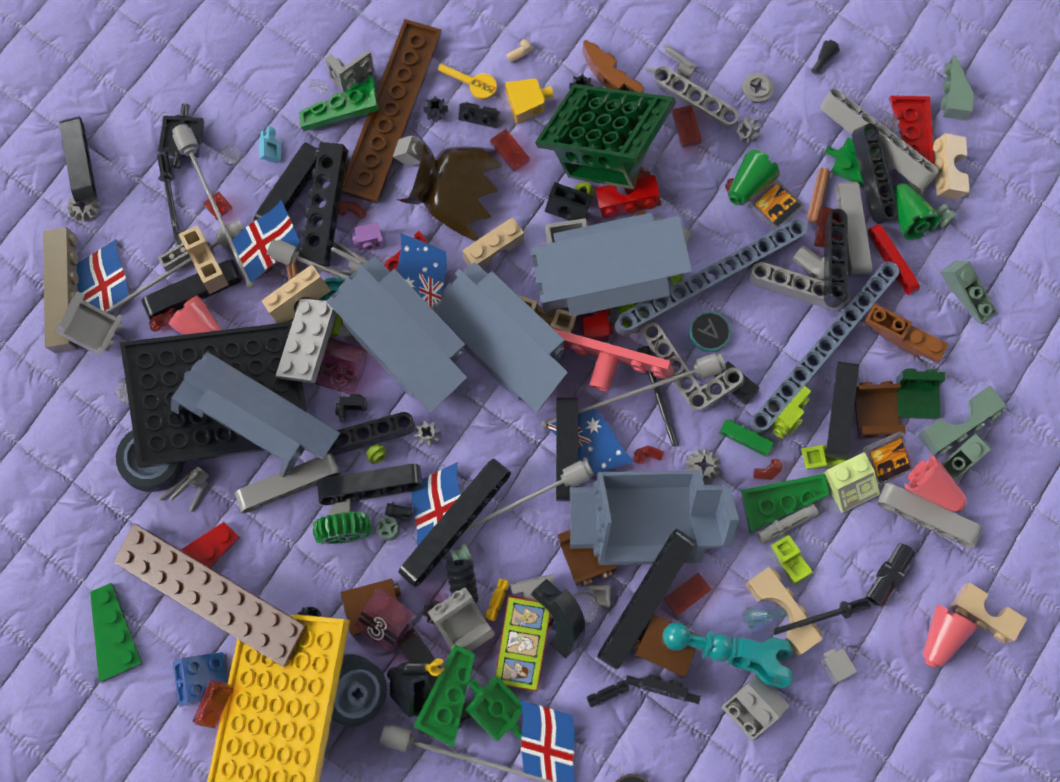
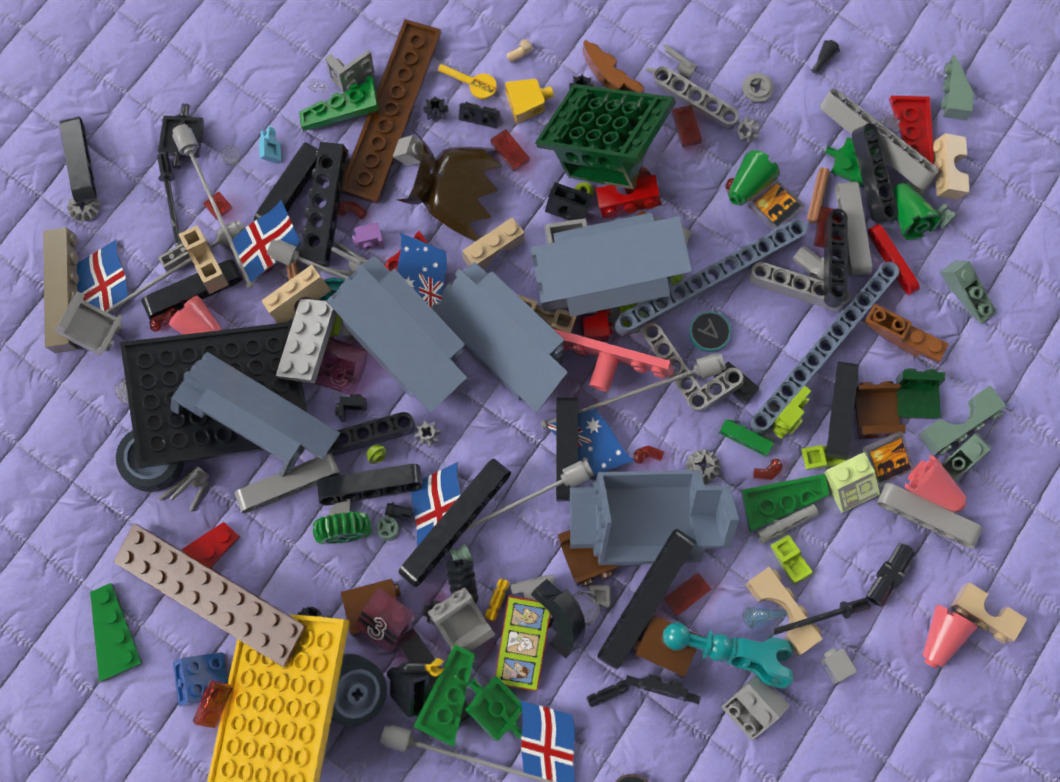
(645, 350): black piece -> none

